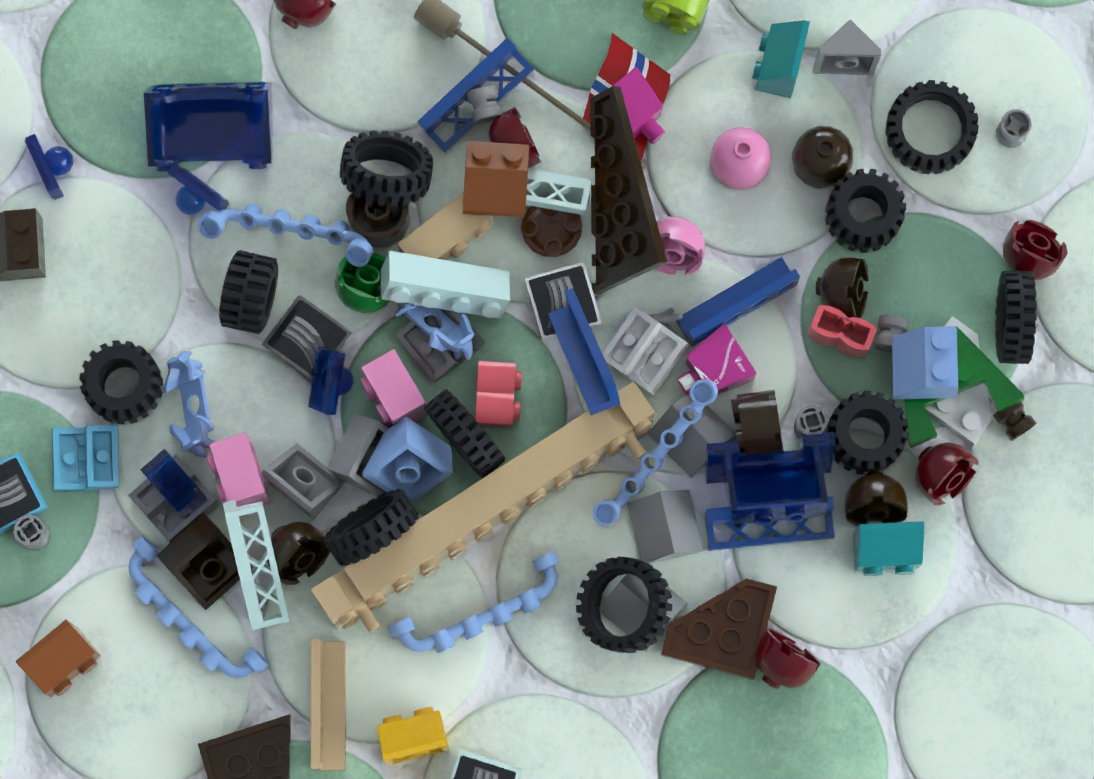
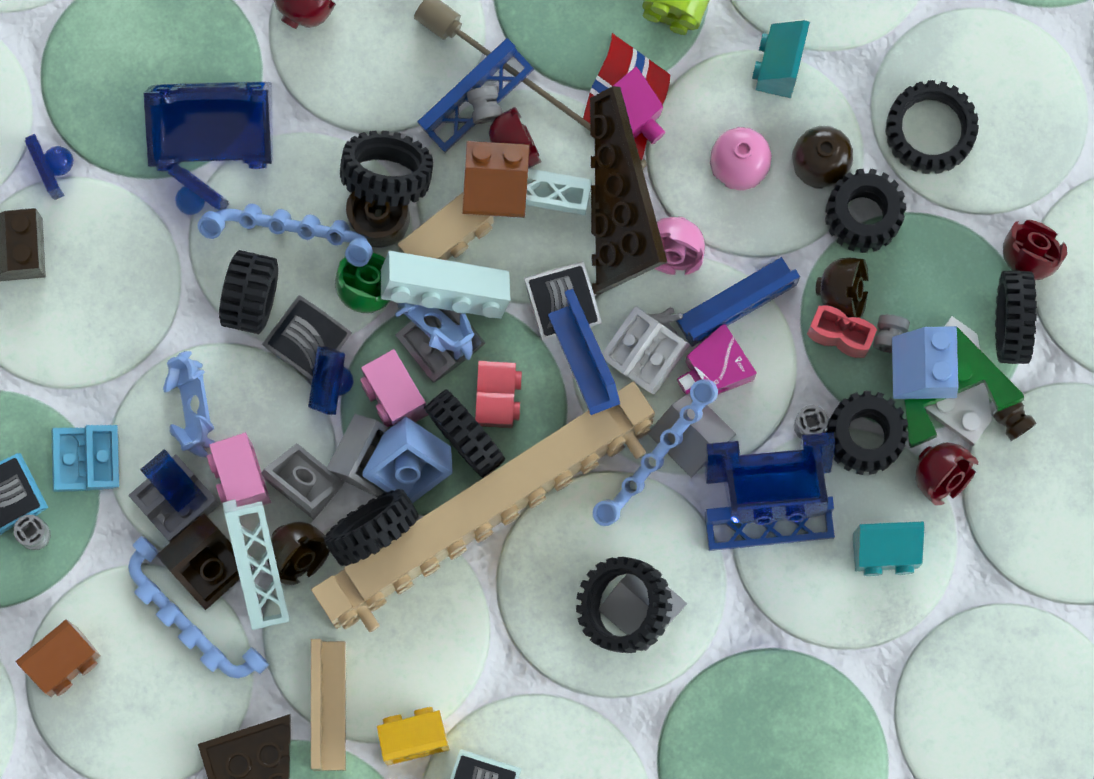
(106, 362): black tyre -> none
(472, 626): light blue bar -> none
(551, 231): reddish brown dish -> none
(665, 526): light grey slope -> none
(723, 630): reddish brown plate -> none
(758, 422): dark brown brick -> none
(783, 661): dark red cylinder -> none
(848, 53): light grey slope -> none
(875, 499): dark brown cylinder -> none
(1016, 122): light grey wheel -> none

